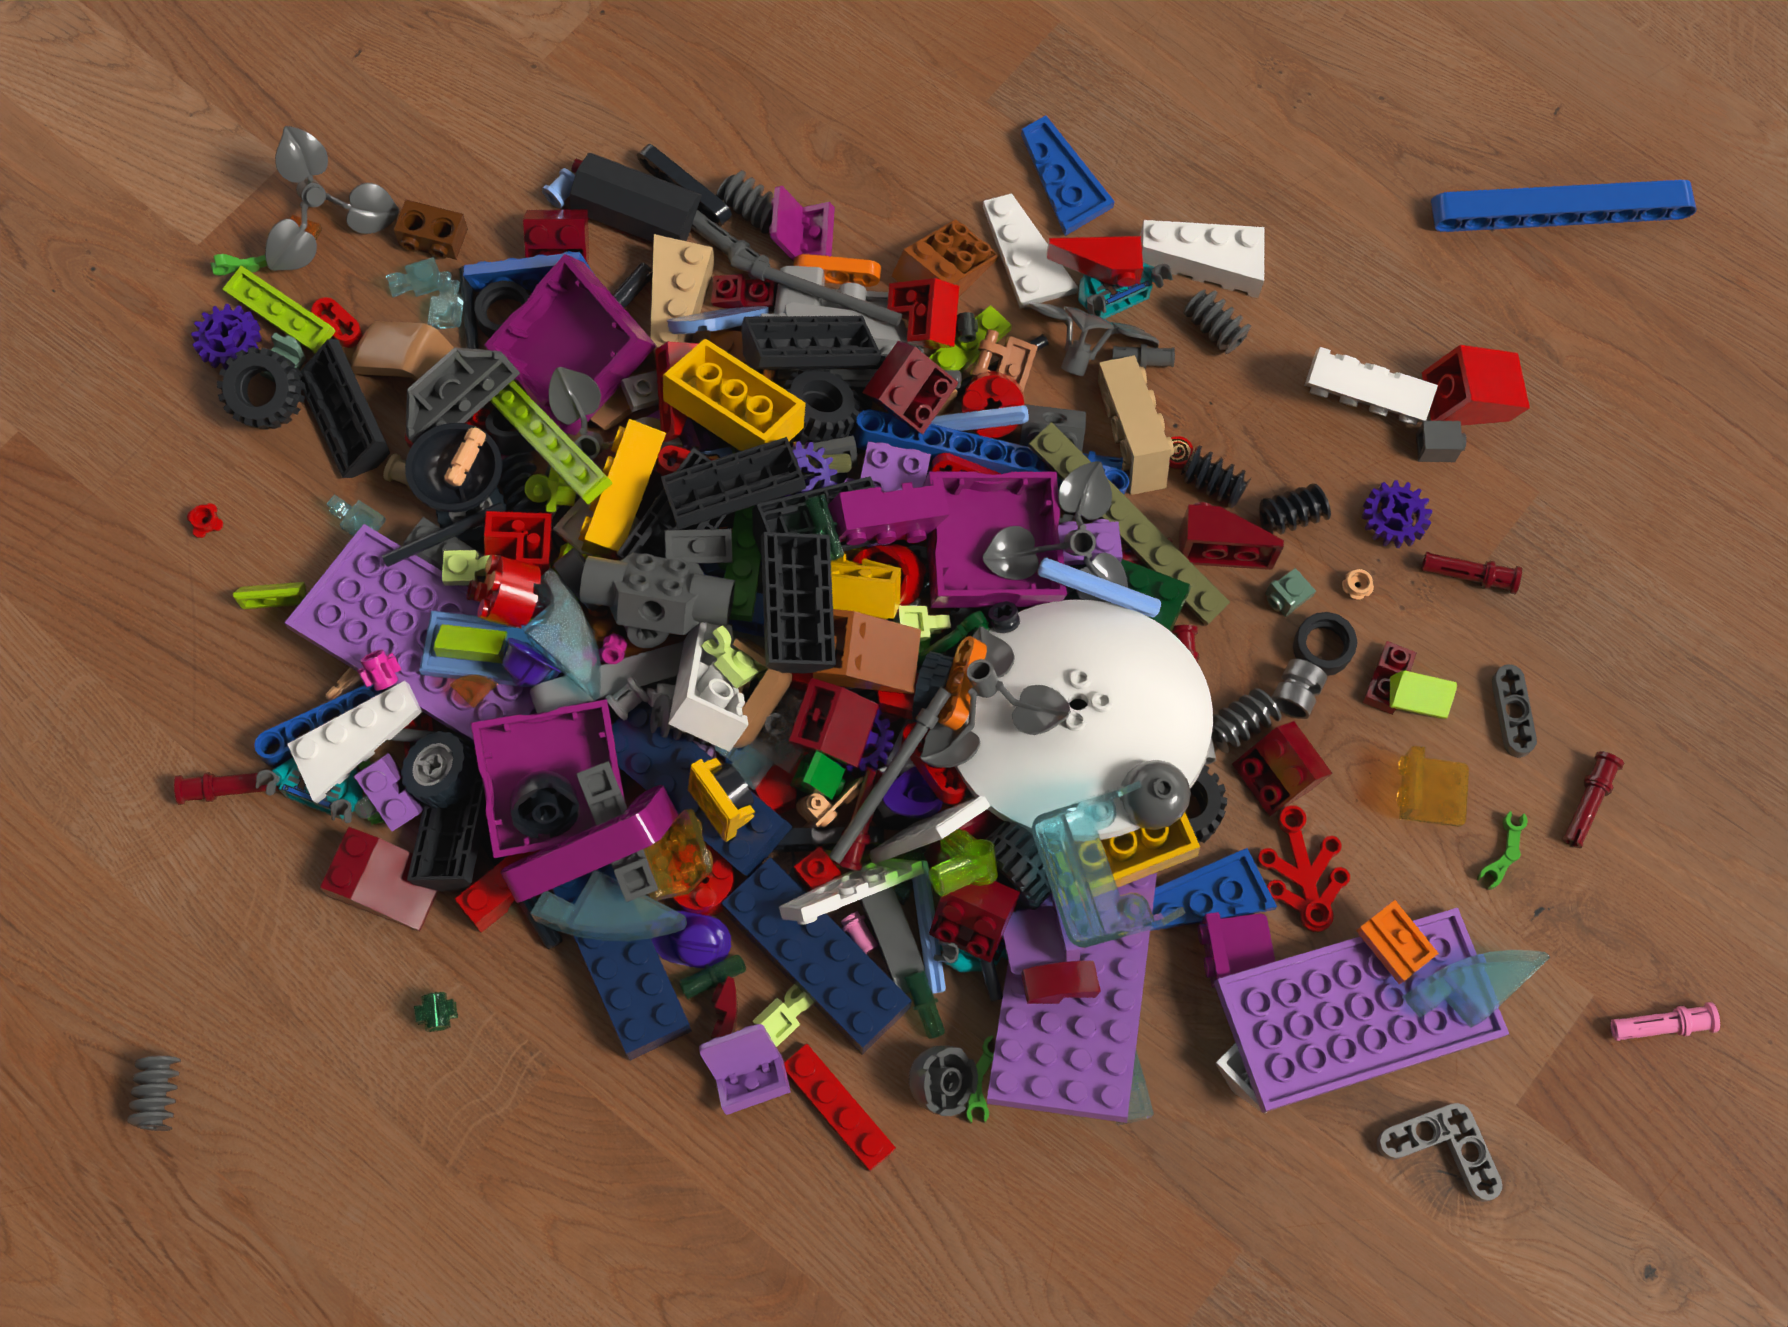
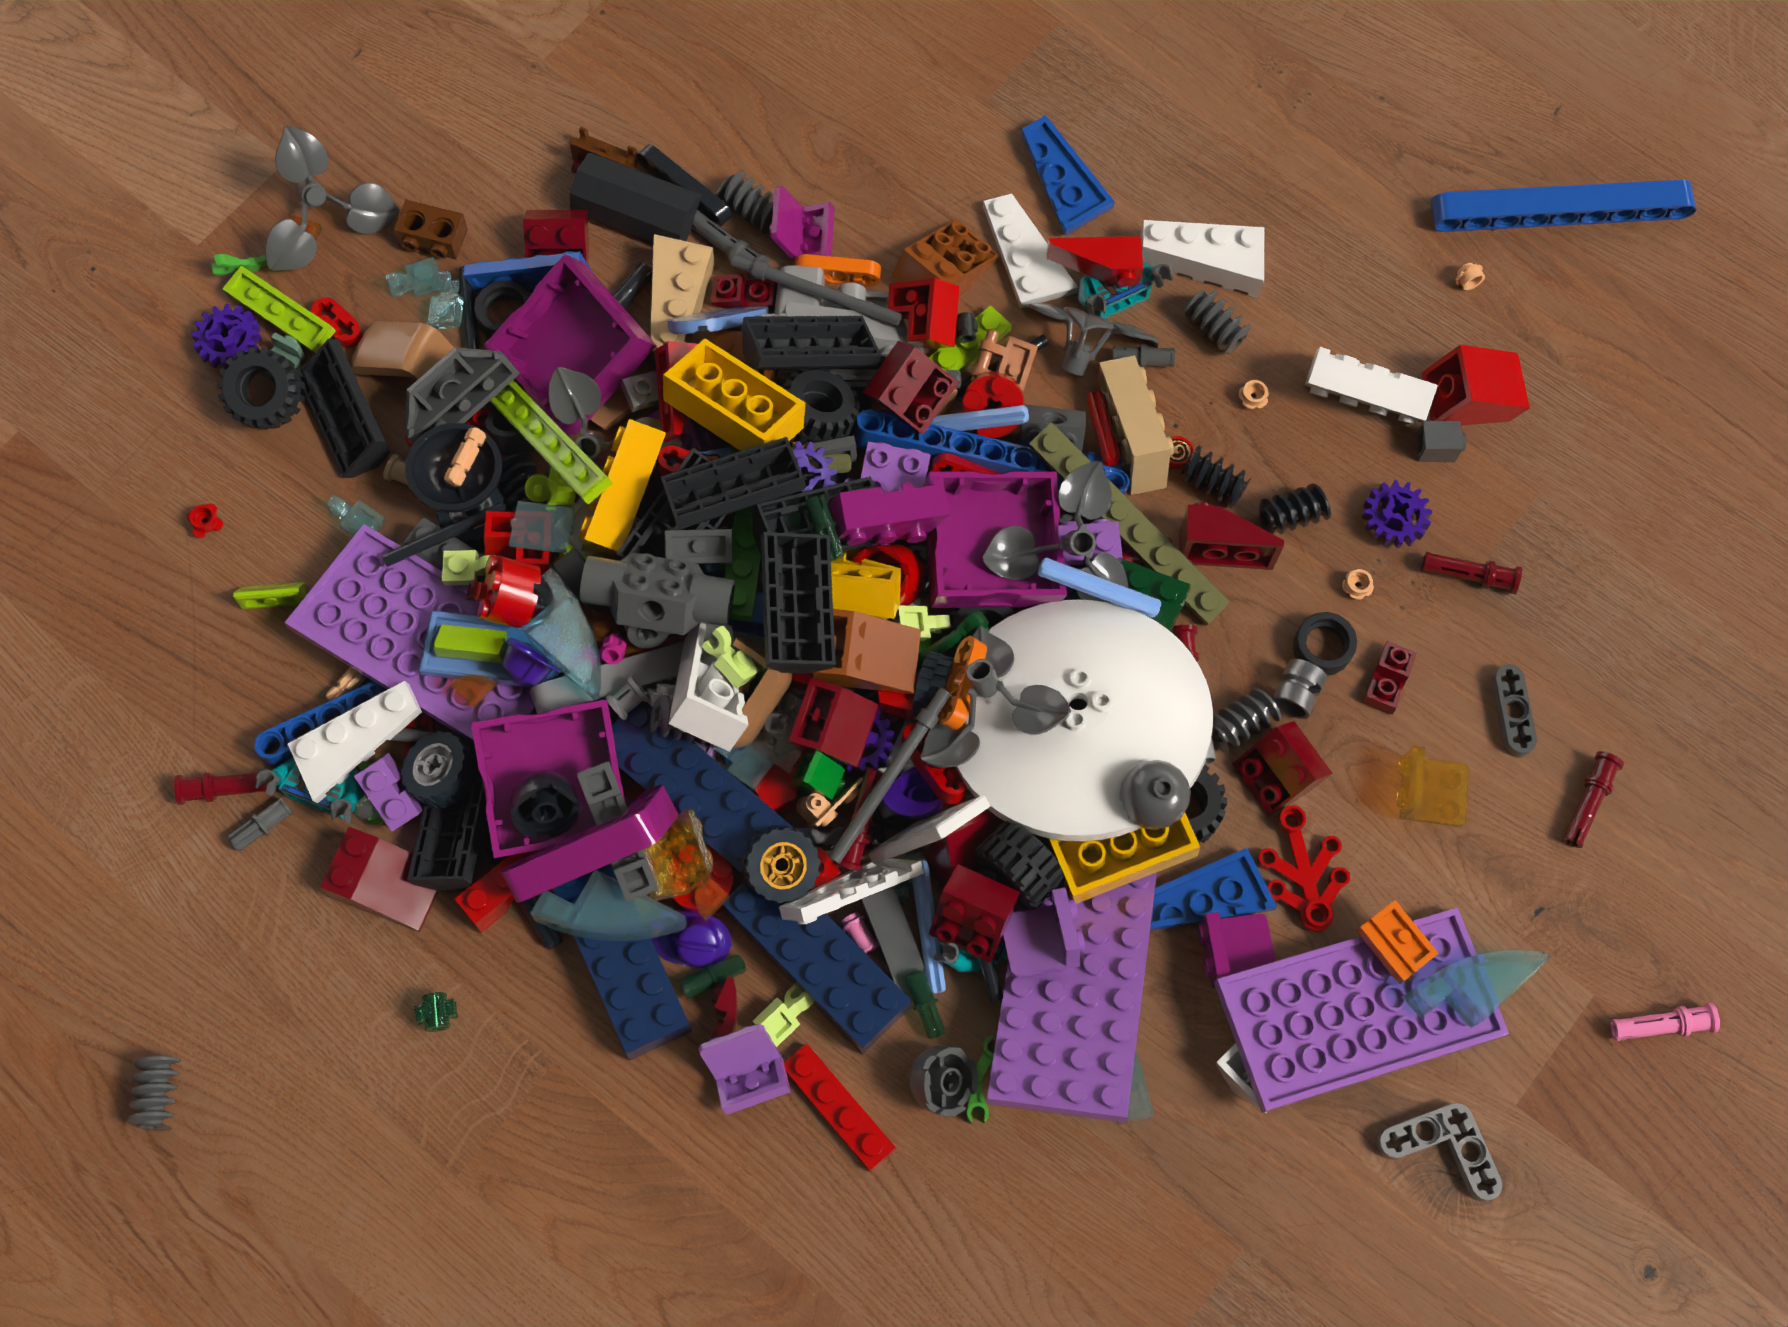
(259, 824): none -> dark grey axle
(379, 669): dark pink gear -> none
(542, 527): none -> clear light blue piece
(560, 189): light blue bush -> none
(588, 144): none -> reddish brown hinge
(709, 897): none -> clear orange tile
(721, 796): yellow piece -> none
(797, 874): none -> black wheel
(970, 863): clear neon green piece -> none
(1004, 617): black bush -> none
(1060, 980): dark red slope -> none
(1082, 875): clear light blue windscreen -> none
(1103, 428): none -> red axle
(1254, 387): none -> light nougat plate
(1289, 592): sand green bracket -> none
(1422, 694): lime slope -> none
(1470, 276): none -> light nougat plate
(1511, 853): bright green piece -> none

